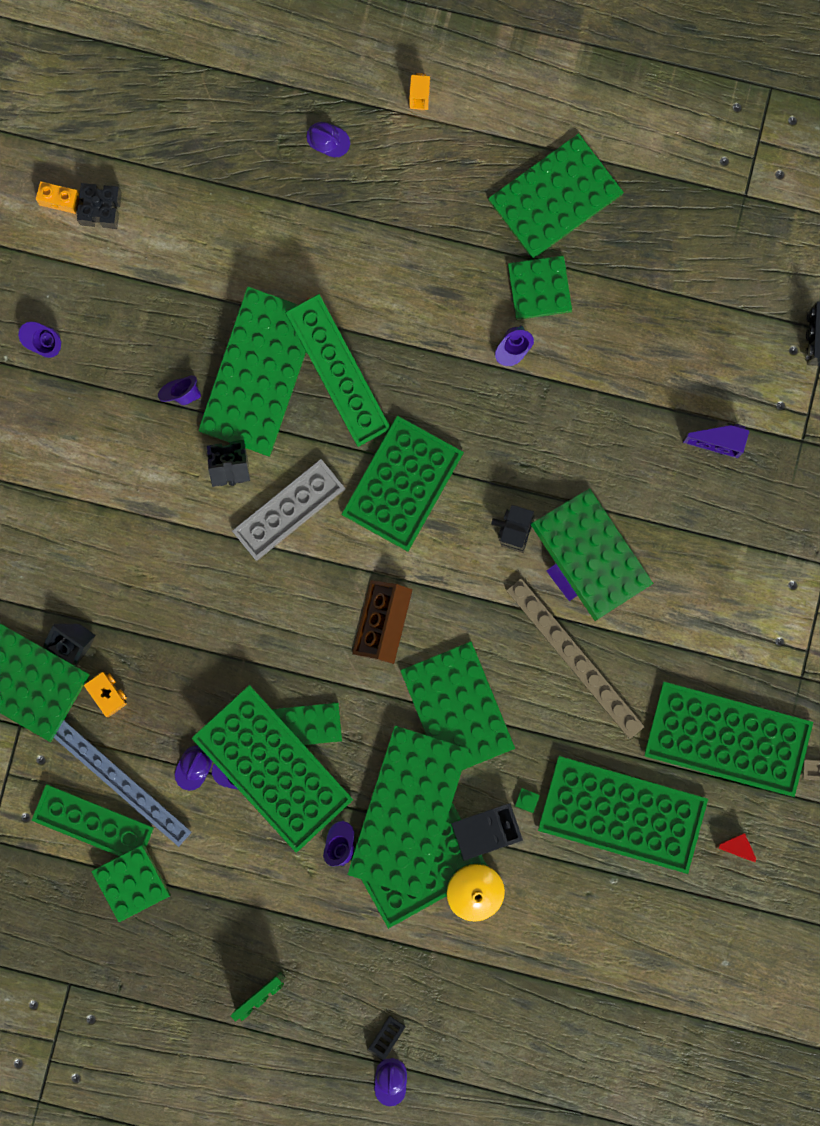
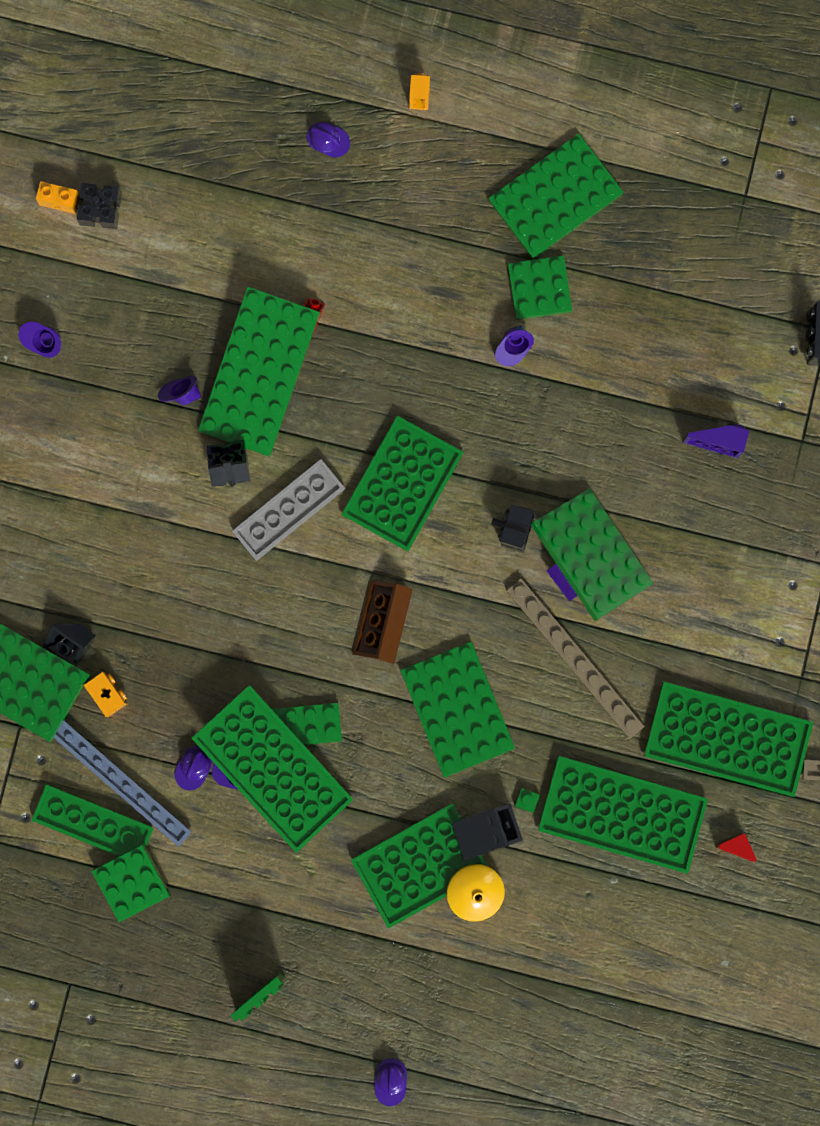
(337, 370): green plate -> none
(339, 844): dark purple piece -> none
(396, 1024): black slope -> none
(408, 812): green plate -> none

